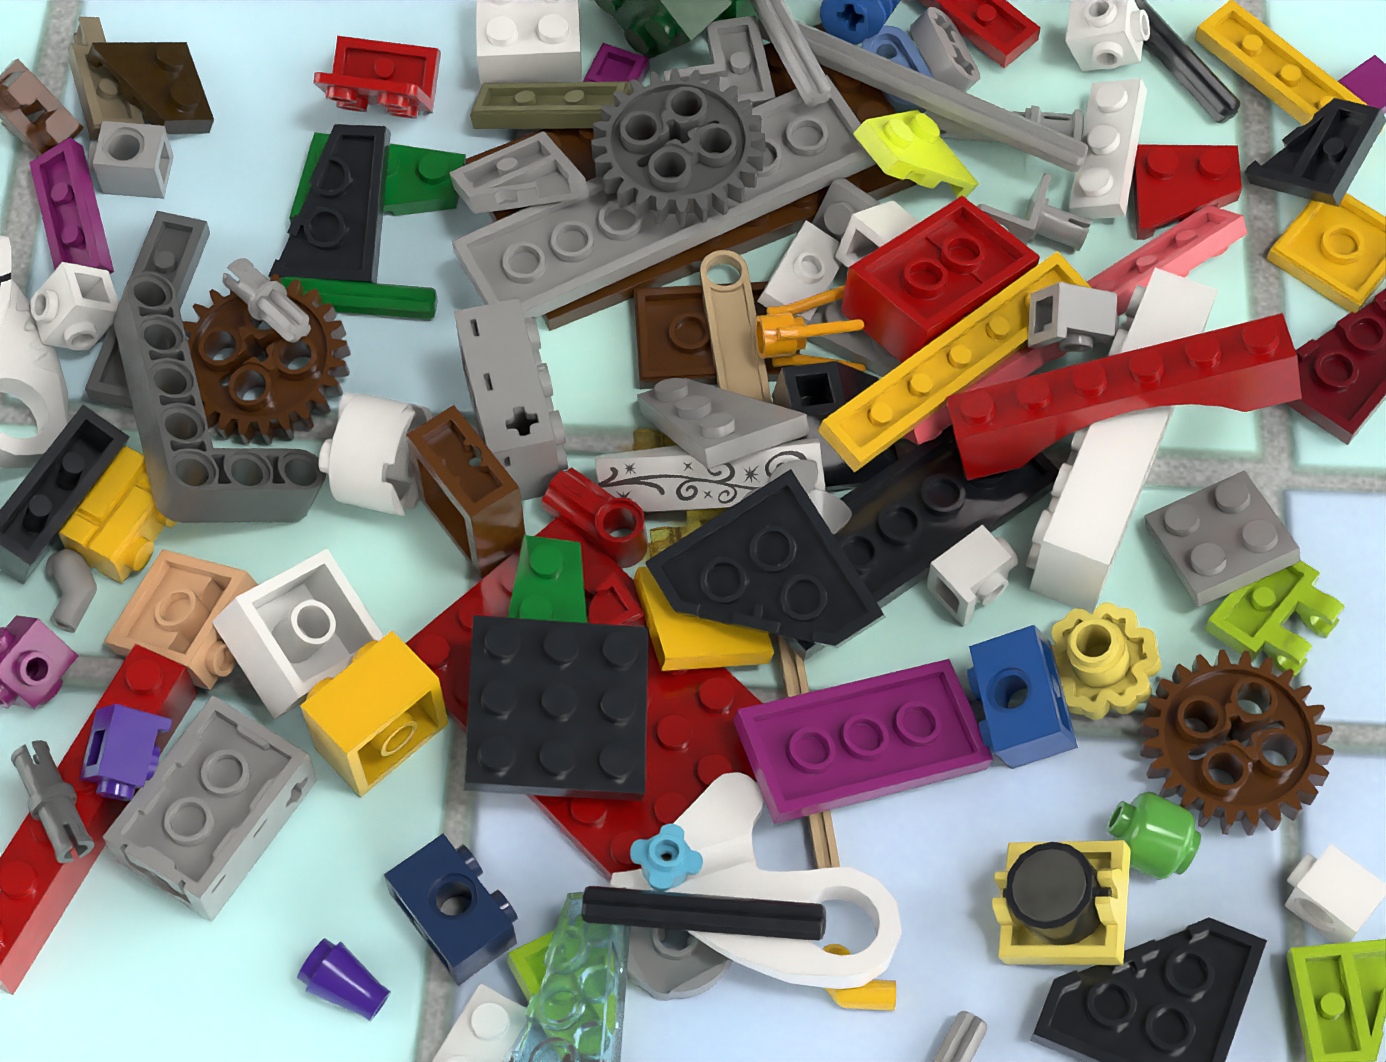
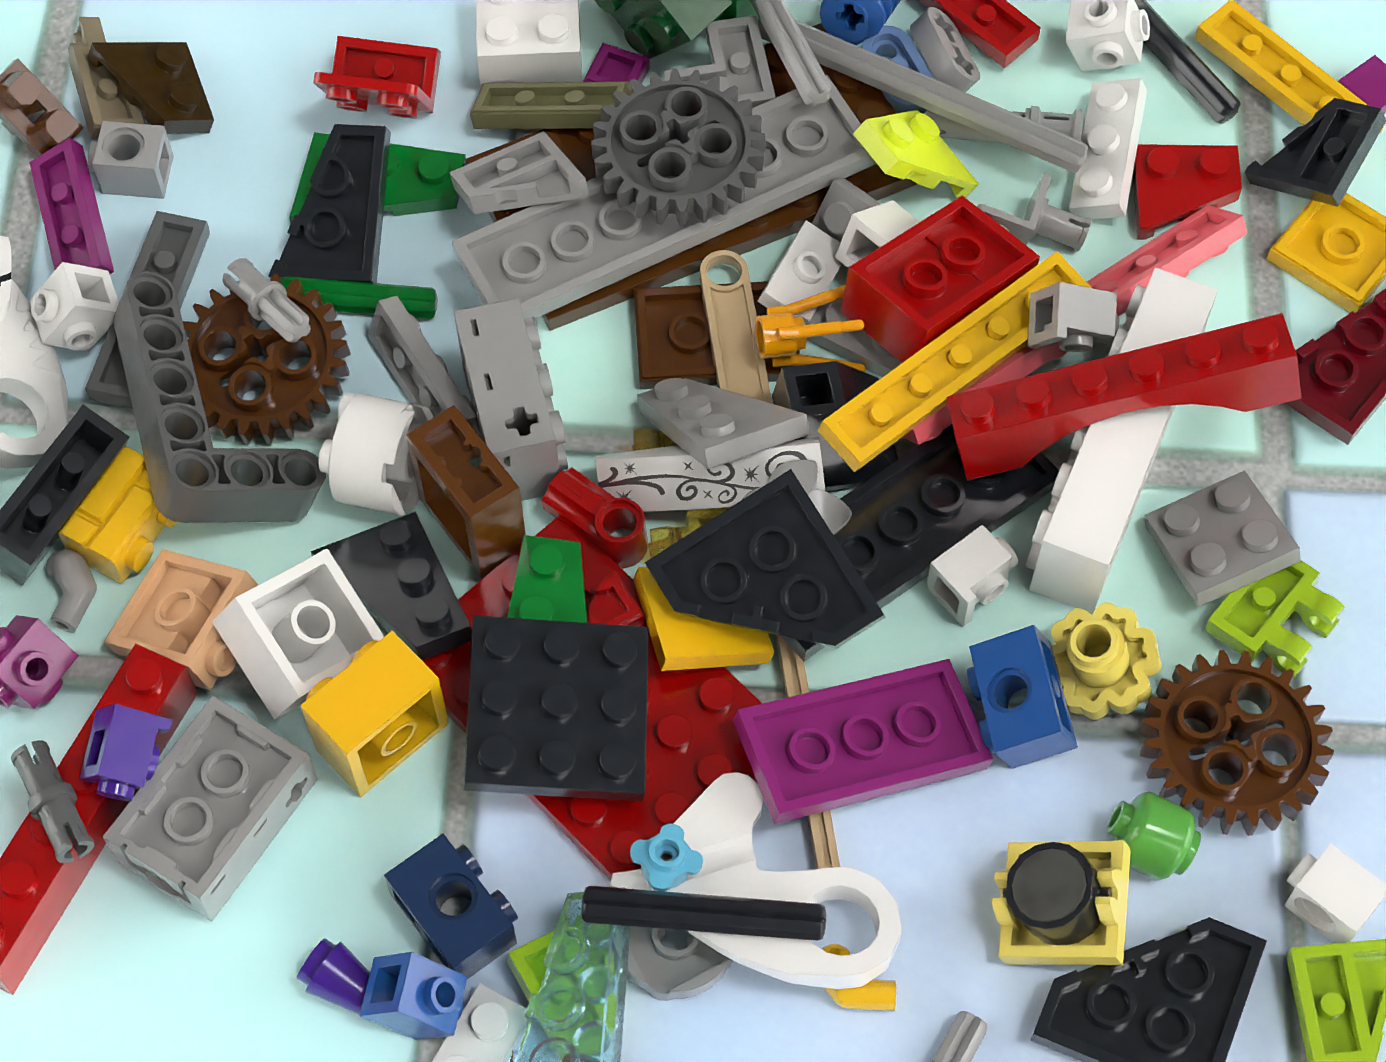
(403, 585): none -> black wing
(413, 362): none -> light grey plate
(414, 996): none -> brick

